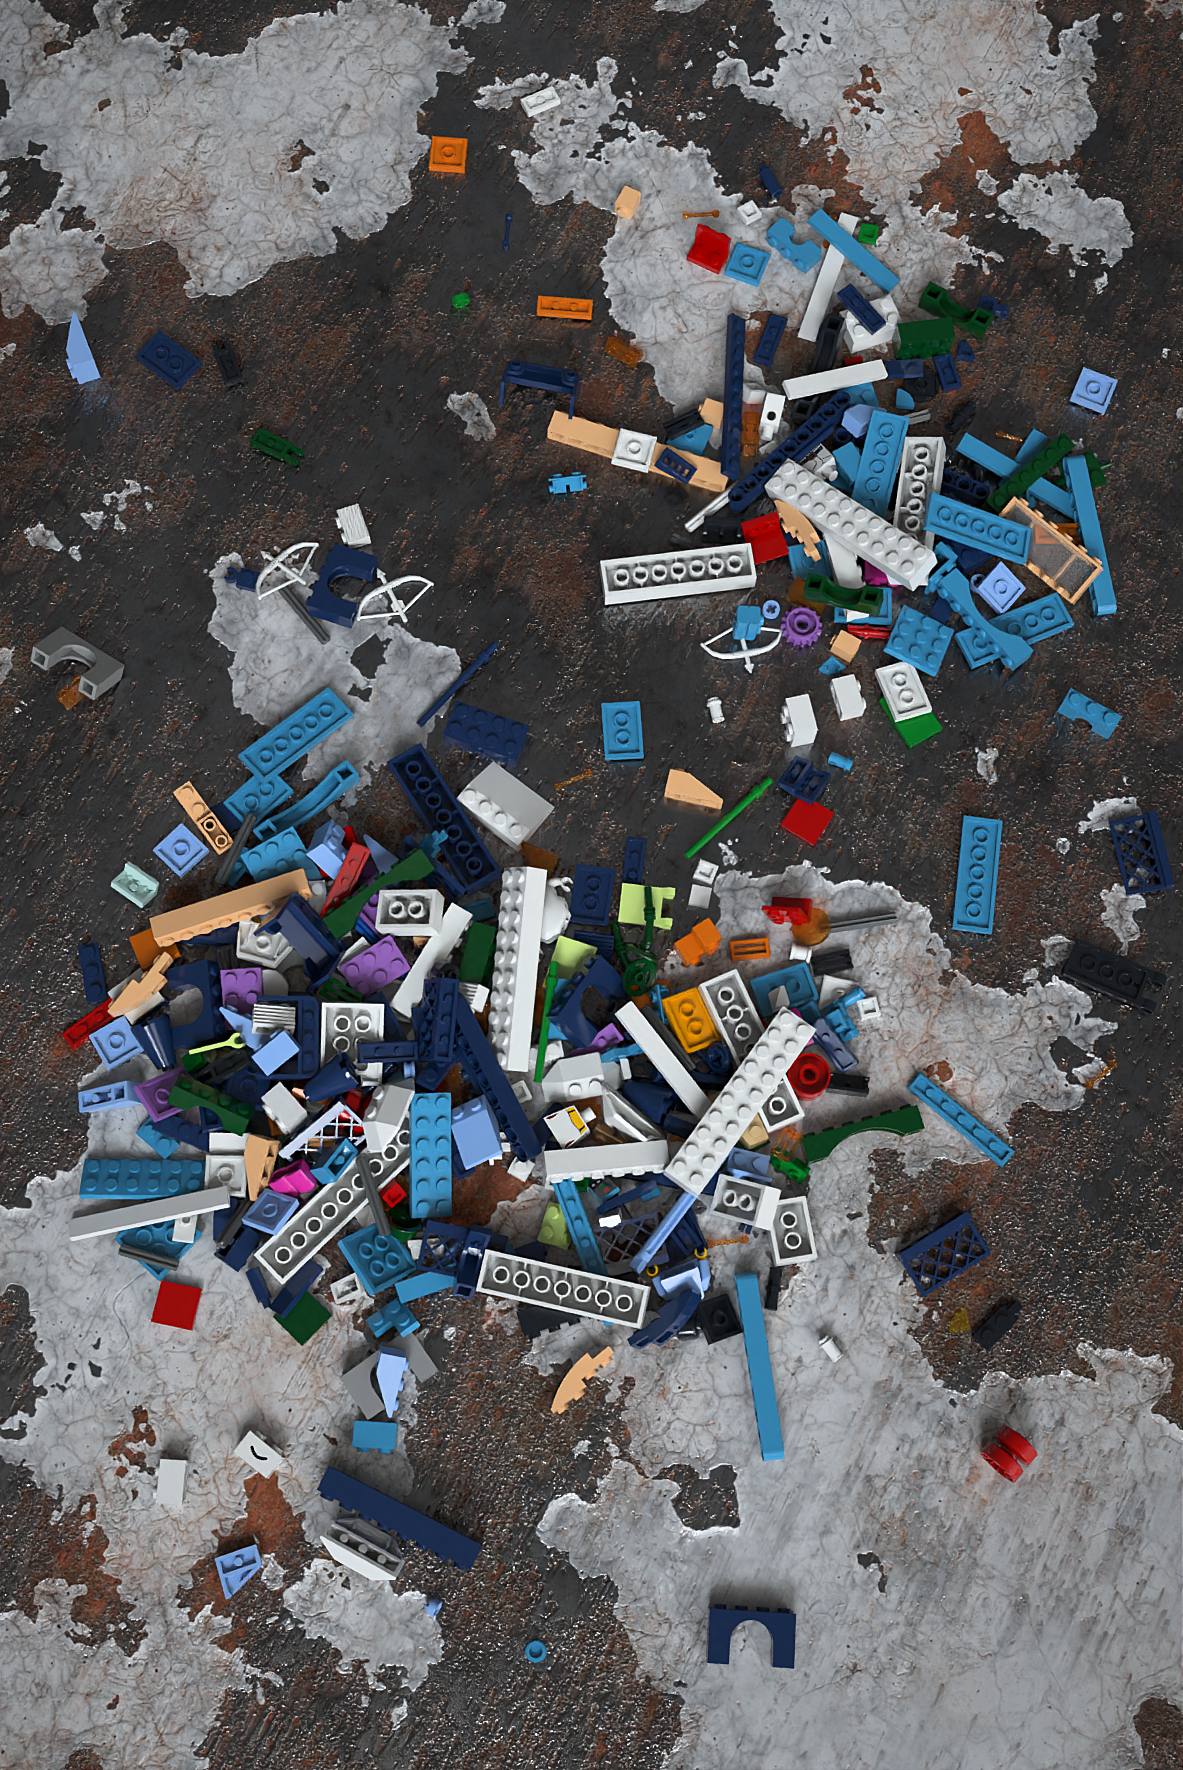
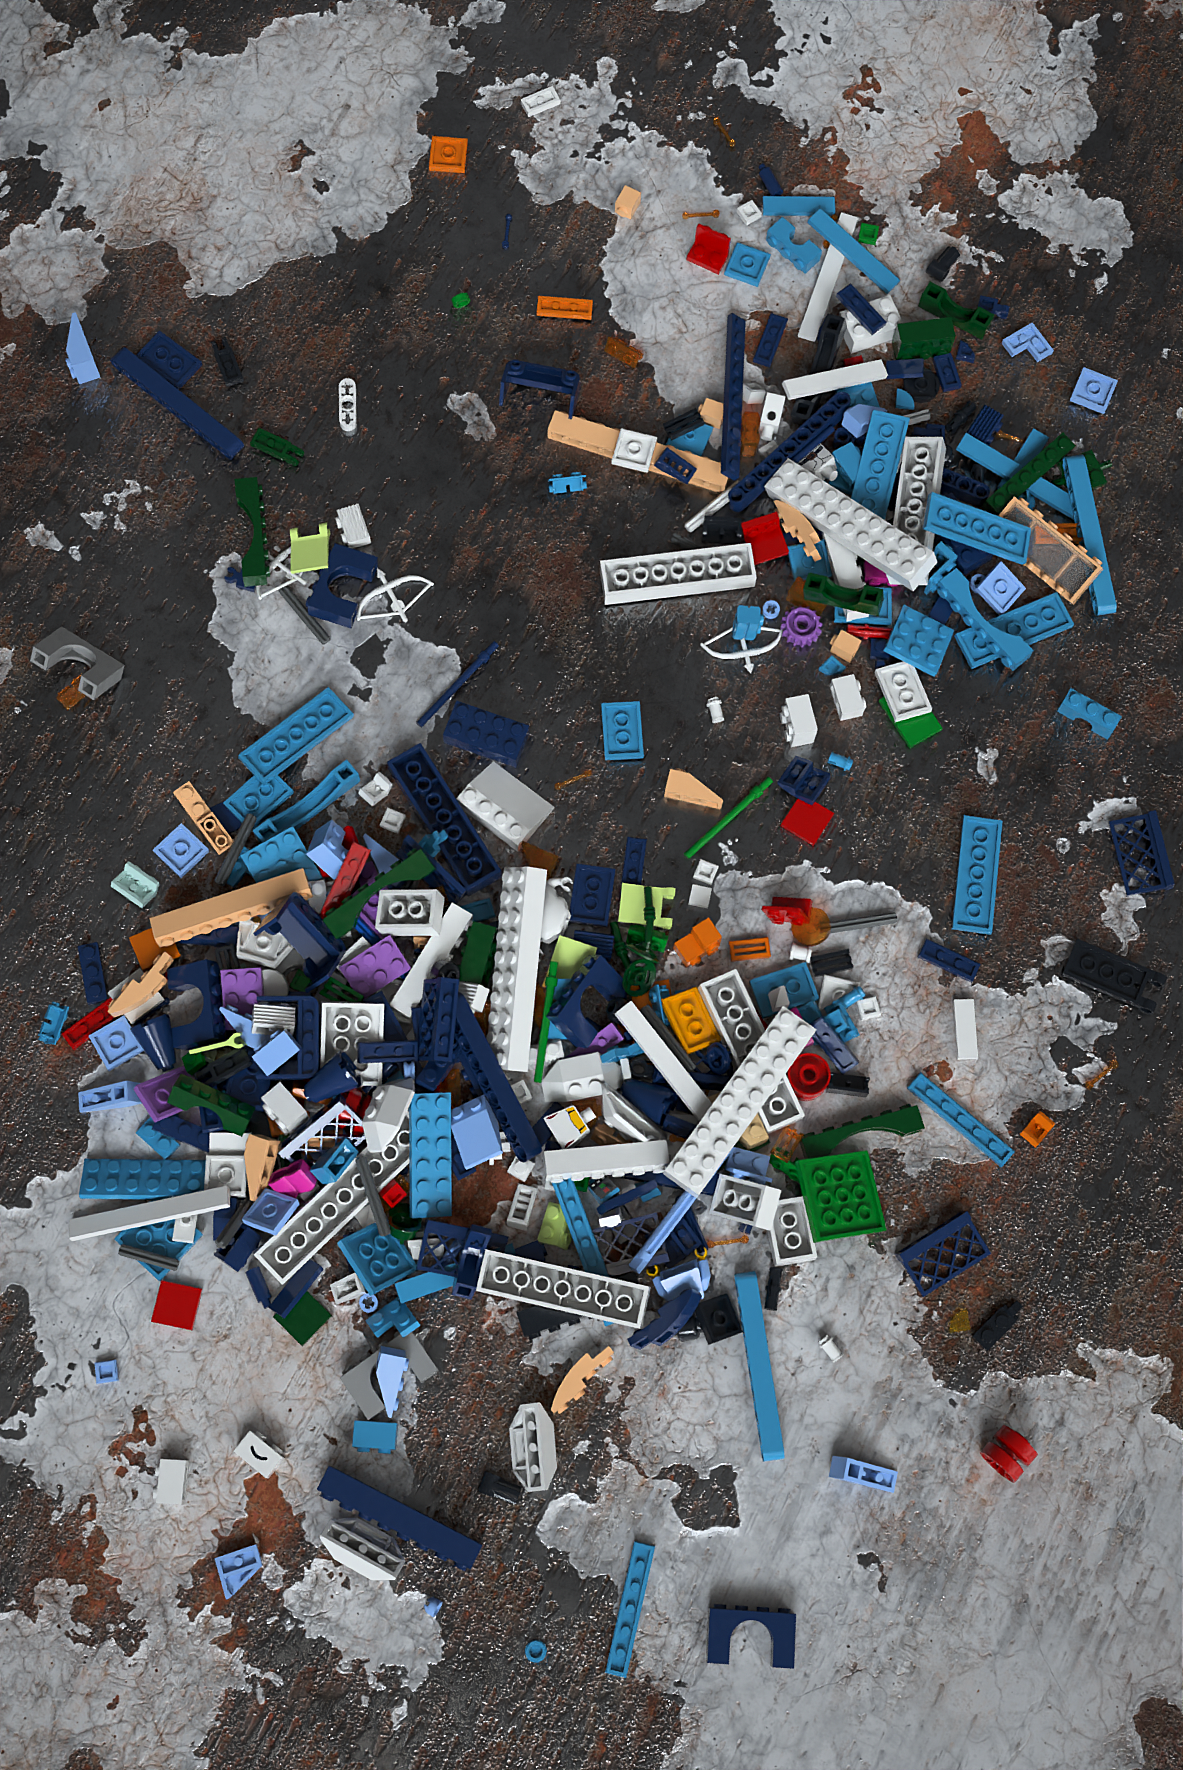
(50, 1032): none -> dark azure hinge
(106, 1371): none -> light blue tile
(177, 403): none -> dark blue beam
(253, 564): none -> dark green arch
(299, 981): none -> green tile
(309, 551): none -> yellowish green flag
(351, 411): none -> white beam
(363, 1306): none -> light blue bush
(376, 789): none -> white bracket
(392, 820): none -> white tile
(497, 1487): none -> black piece
(519, 1223): none -> white slope
(533, 1447): none -> white wedge
(630, 1609): none -> dark azure tile
(636, 935): none -> green hinge
(716, 121): none -> clear orange hinge
(797, 205): none -> dark azure tile
(840, 1196): none -> green plate
(863, 1474): none -> light blue slope
(877, 653): none -> dark blue plate
(930, 430): none -> dark blue plate
(941, 266): none -> black piece
(949, 960): none -> dark blue tile
(965, 1029): none -> white tile
(986, 424): none -> dark blue brick
(1029, 339): none -> light blue plate
(1037, 1129): none -> orange bracket

